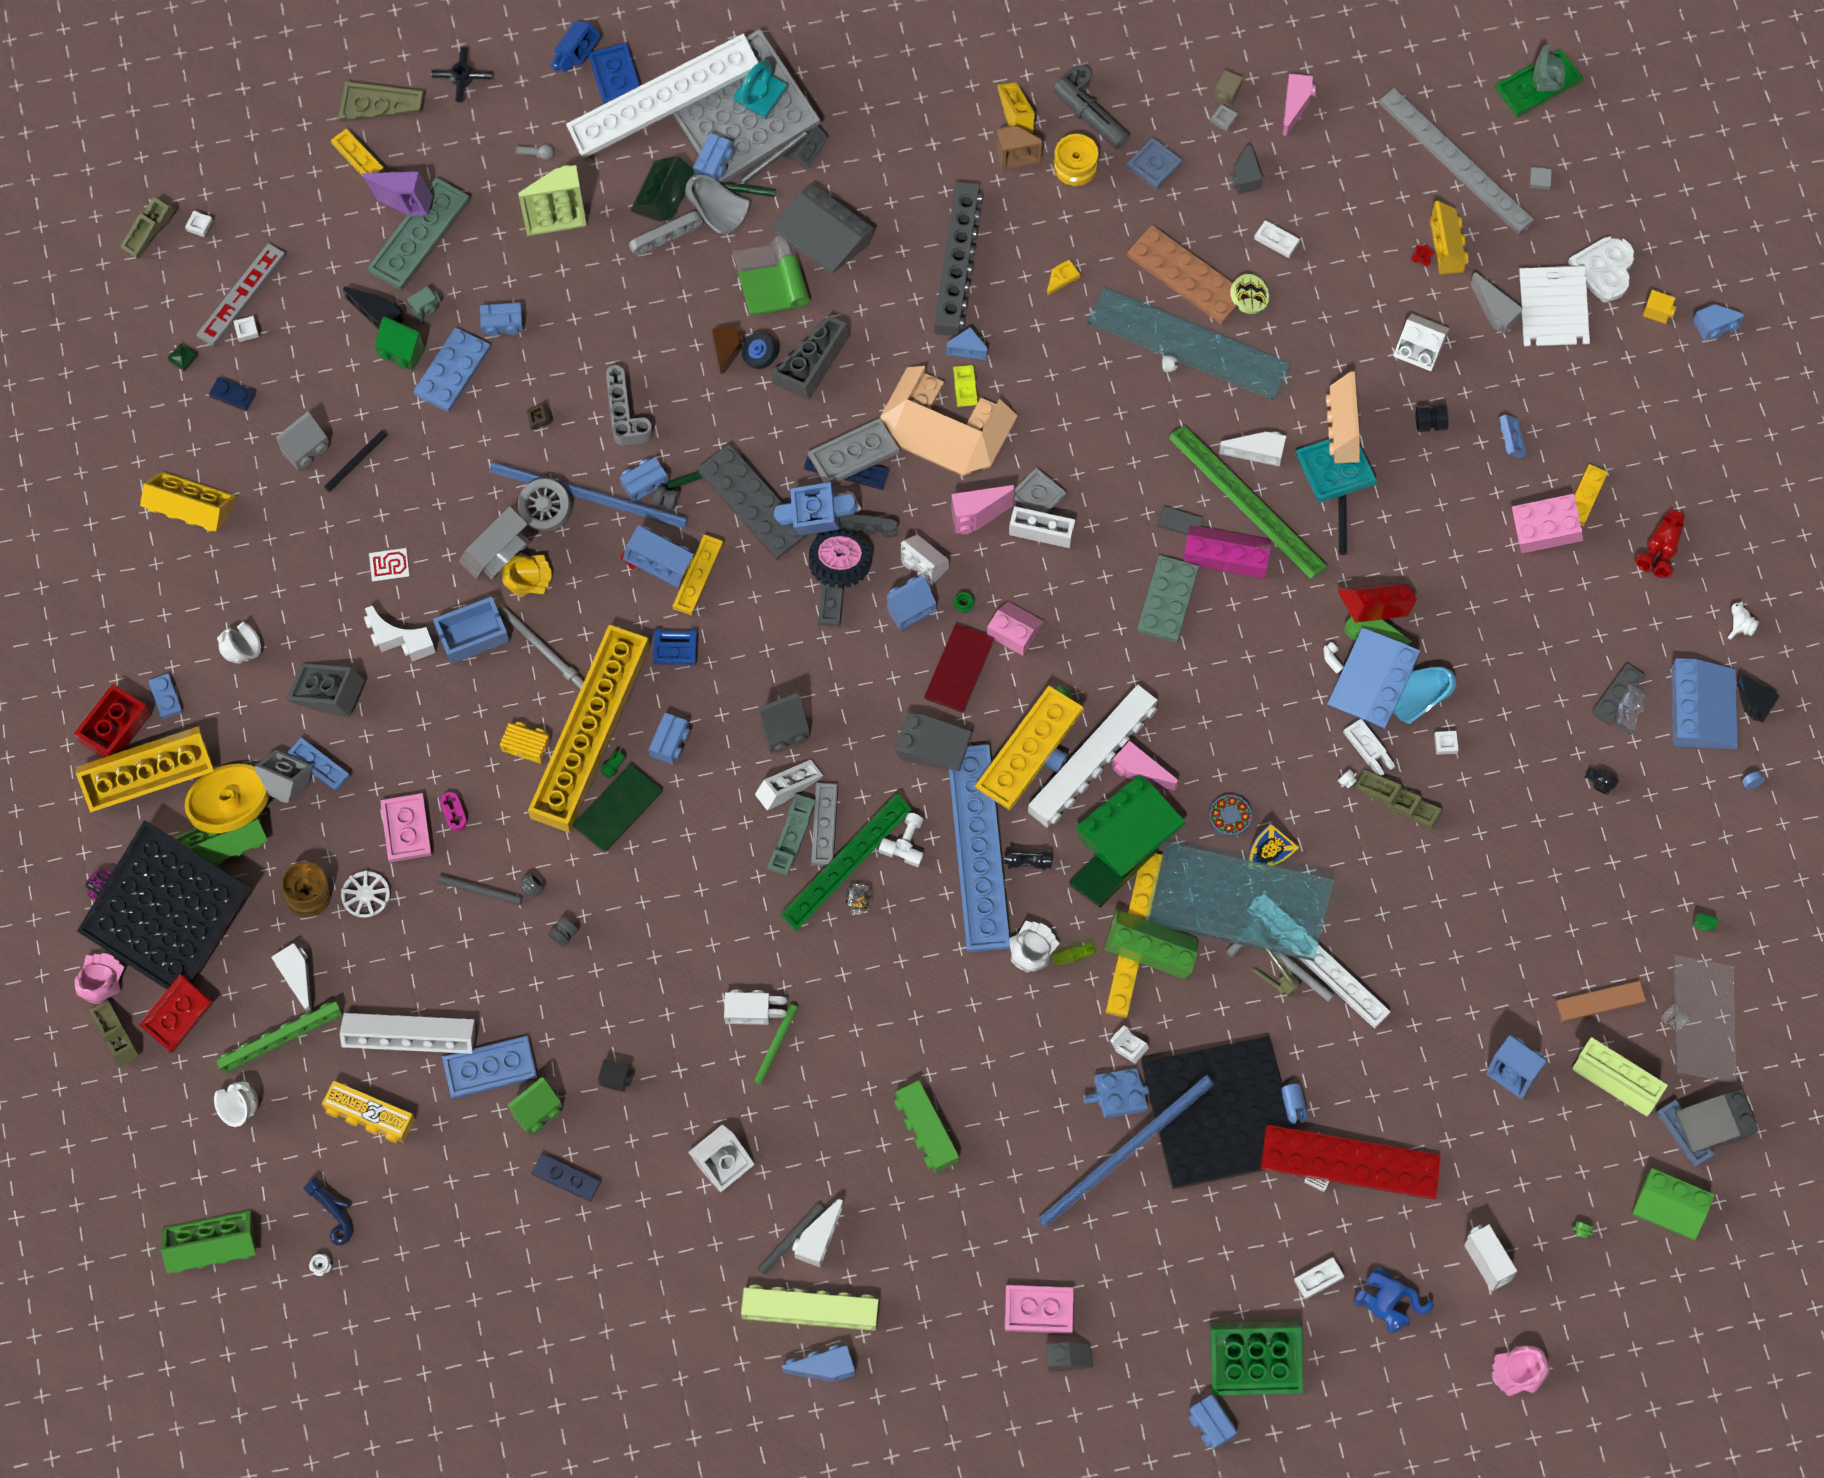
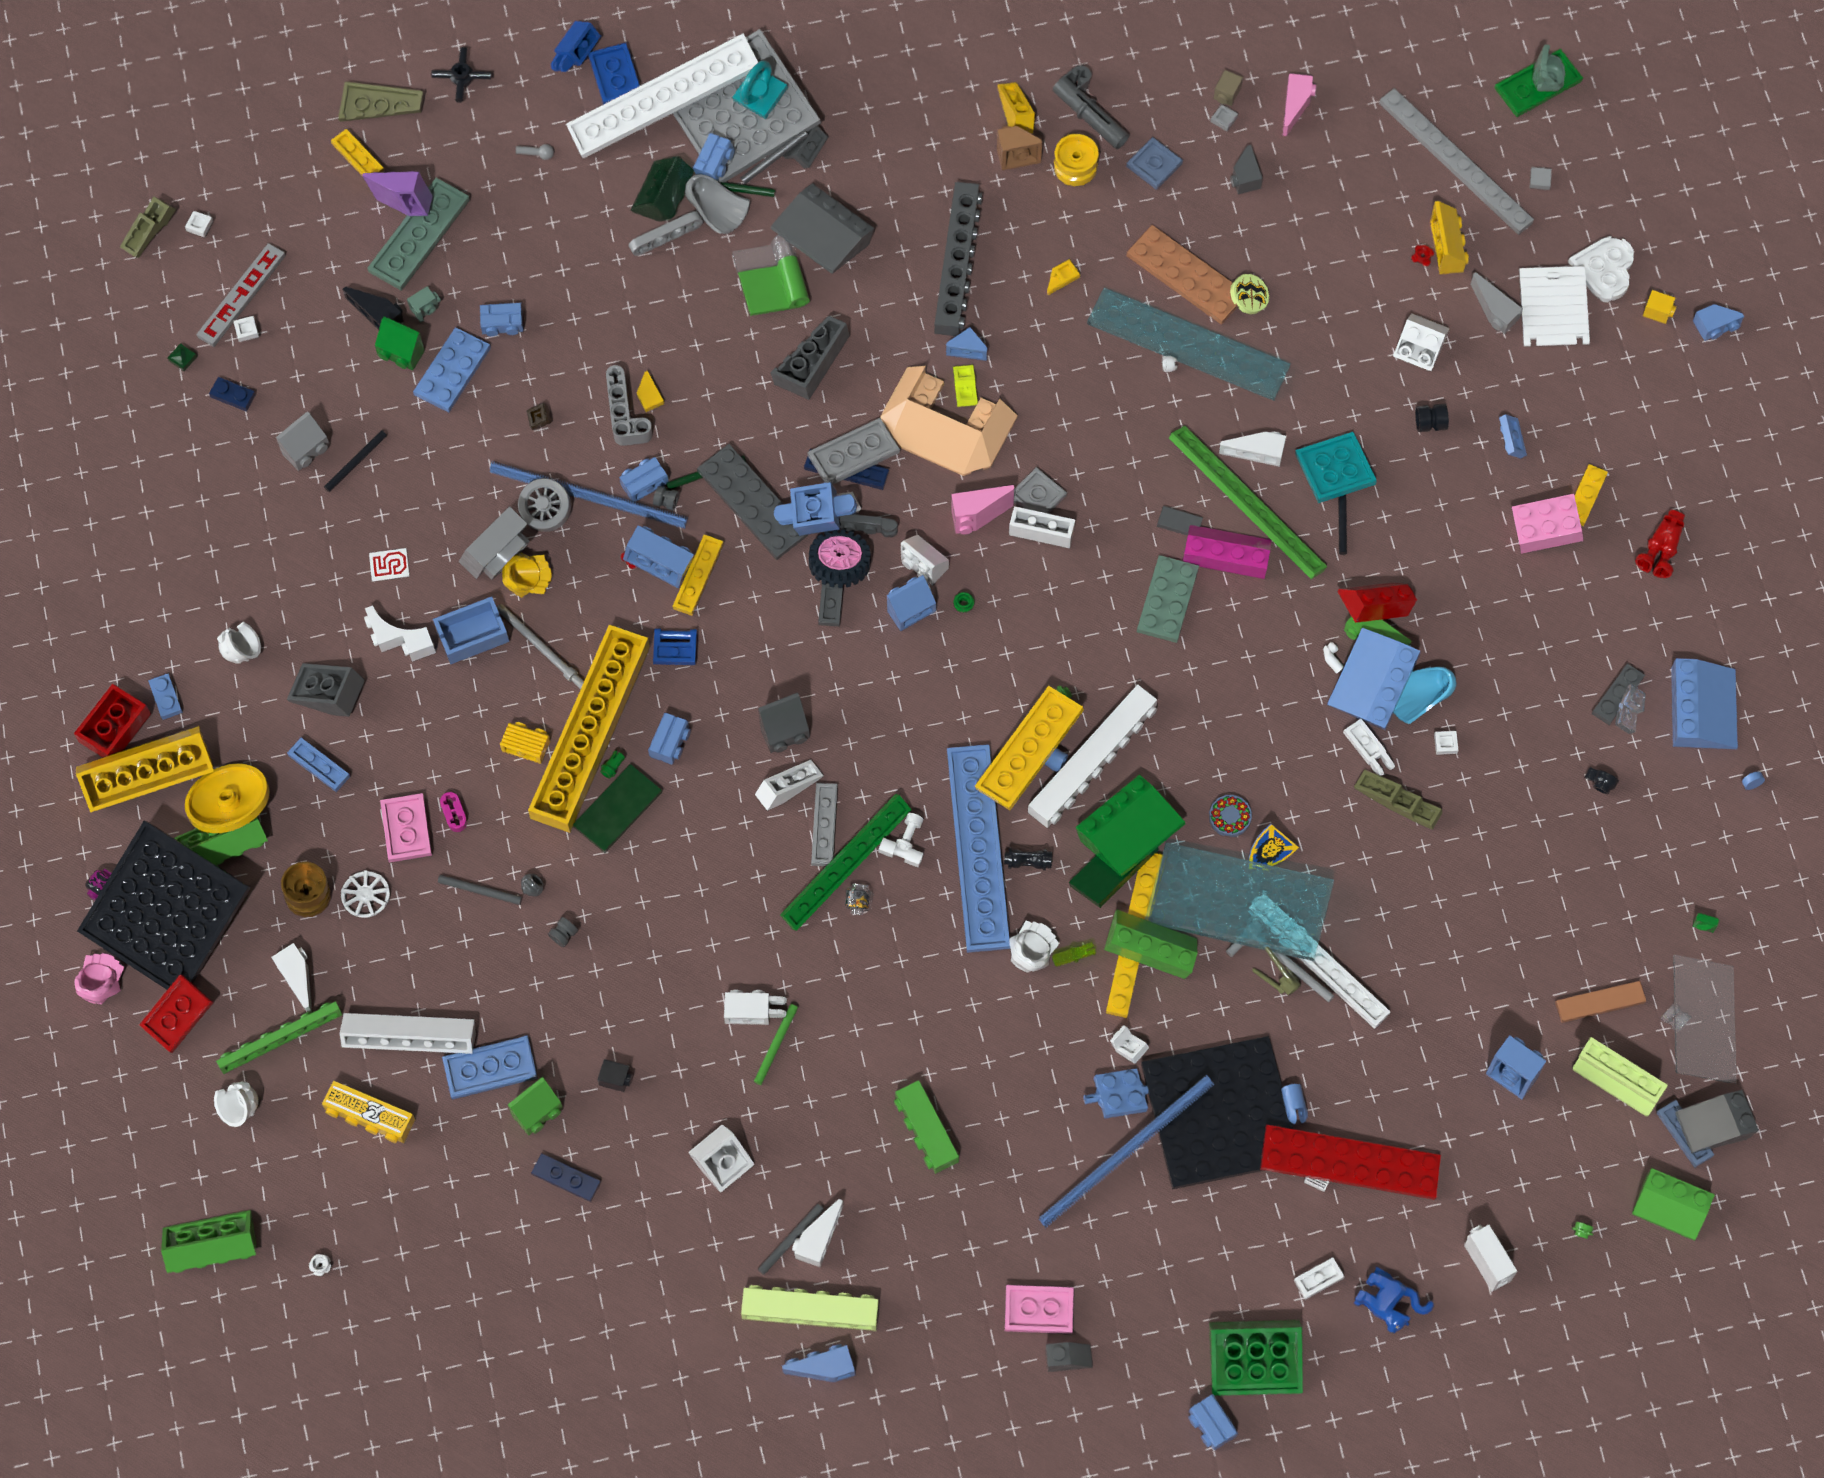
(113, 1033): olive slope -> none
(187, 501): yellow slope -> none
(283, 775): light grey slope -> none
(332, 1204): dark blue plant -> none
(553, 202): yellowish green slope -> none
(648, 393): none -> yellow tile
(727, 345): reddish brown slope -> none
(759, 350): black wheel -> none
(792, 835): sand green slope -> none
(932, 742): dark grey slope -> none
(959, 668): dark red tile -> none
(1014, 628): bright pink slope -> none
(1134, 762): bright pink slope -> none
(1277, 239): white plate -> none
(1344, 420): light nougat slope -> none
(1347, 779): white plate -> none
(1520, 1369): bright pink hair -> none
(1742, 621): white animal -> none
(1756, 698): black slope -> none

